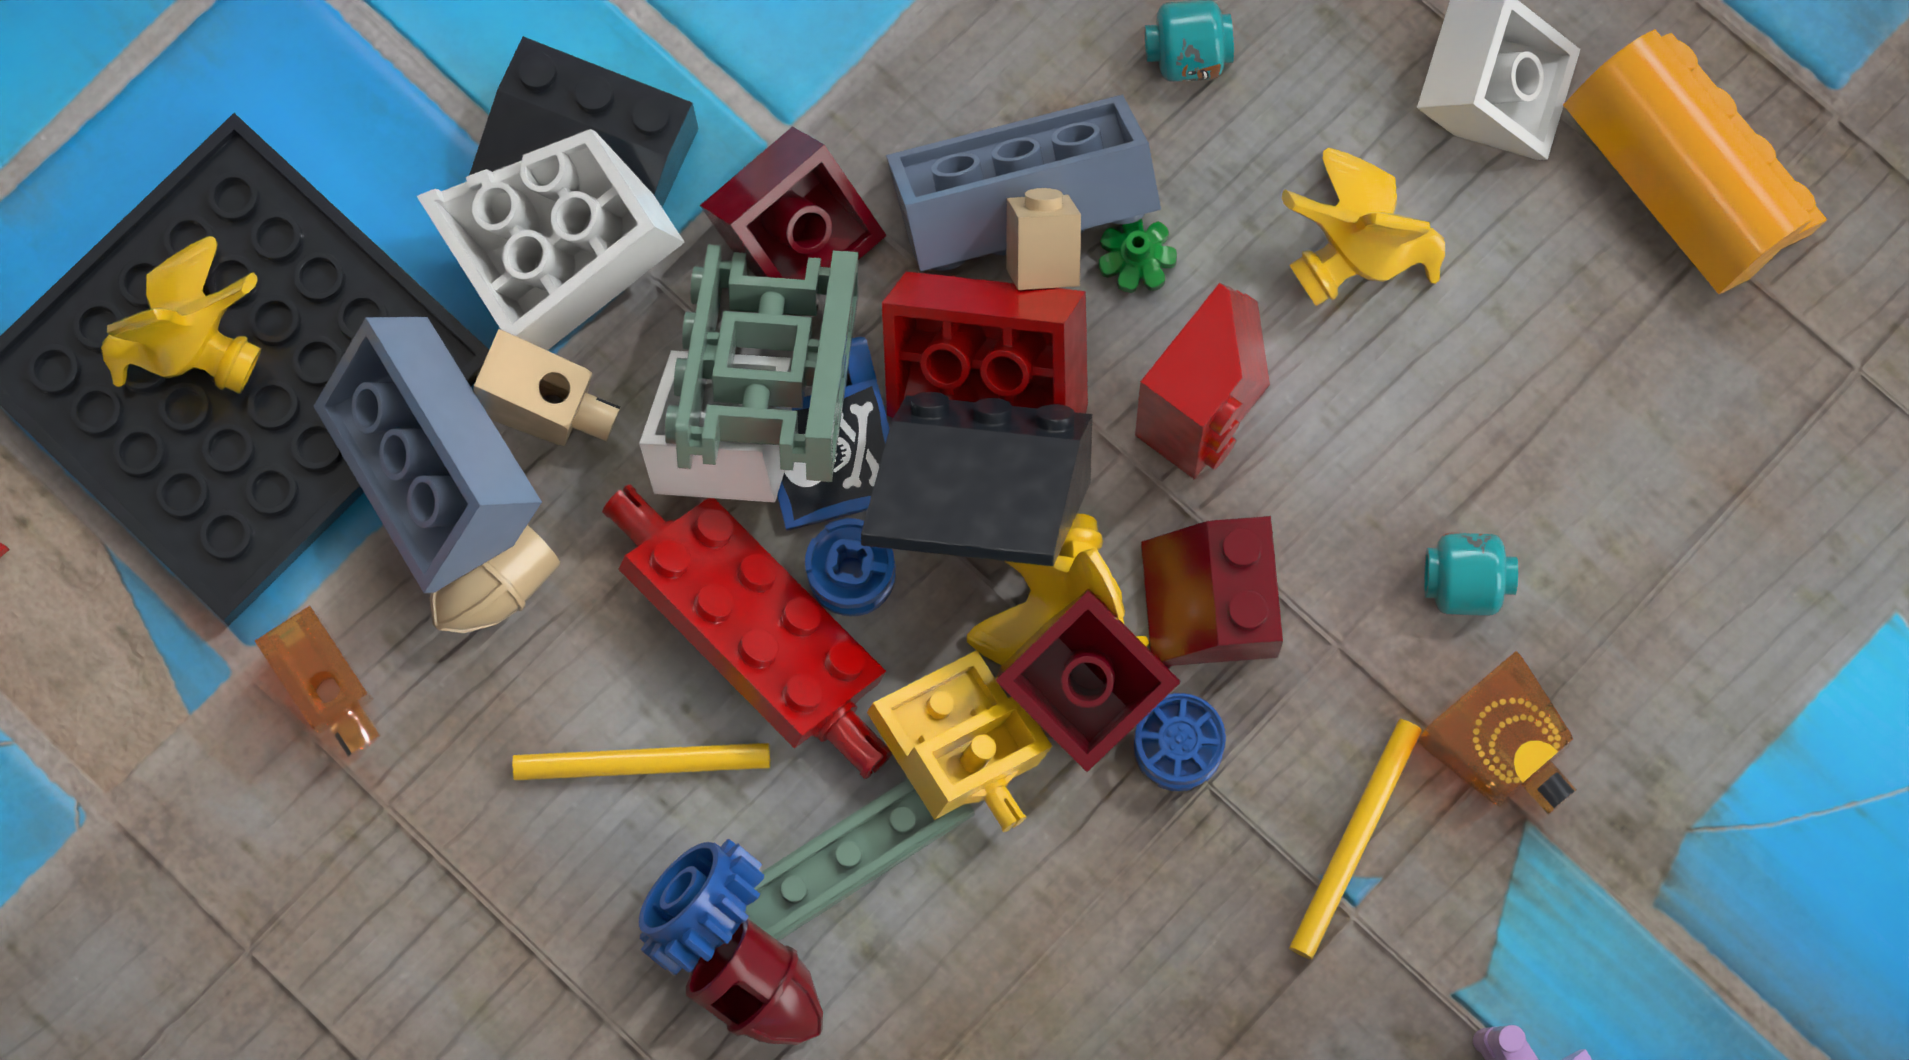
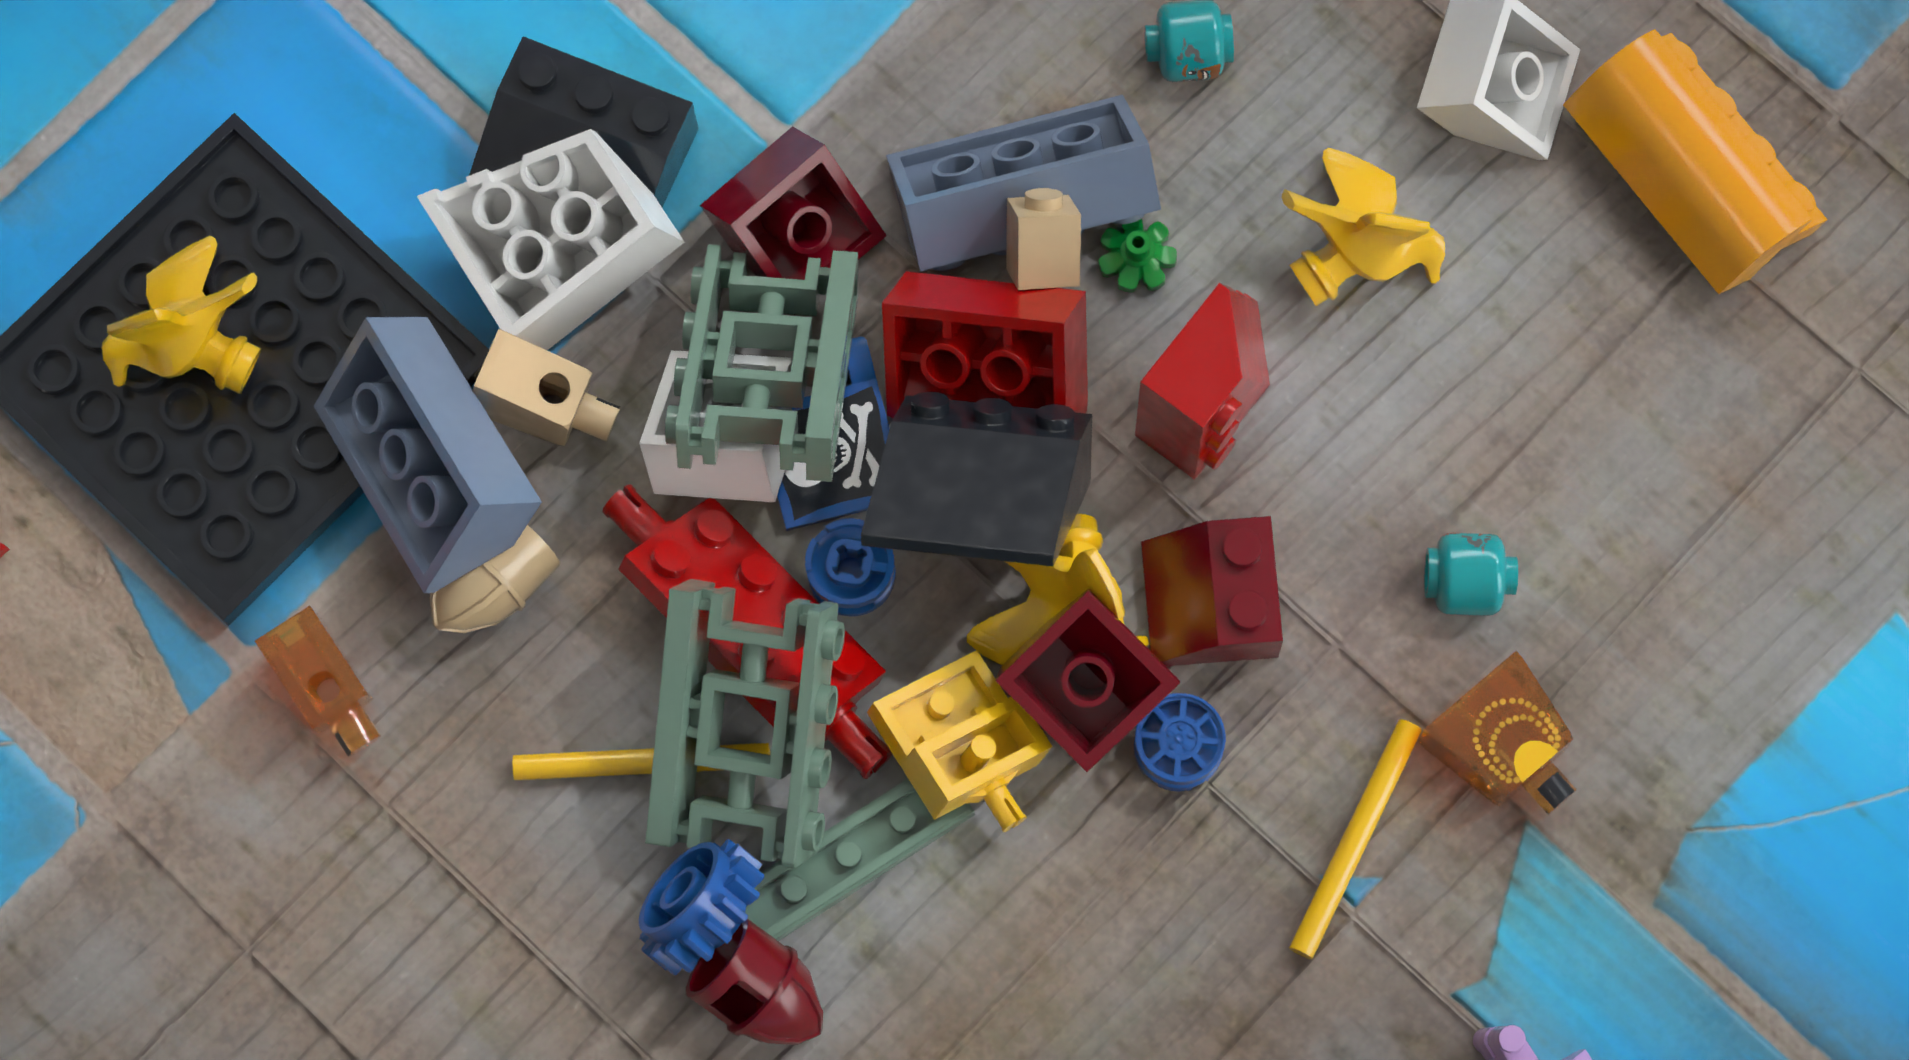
(693, 719): none -> sand green fence

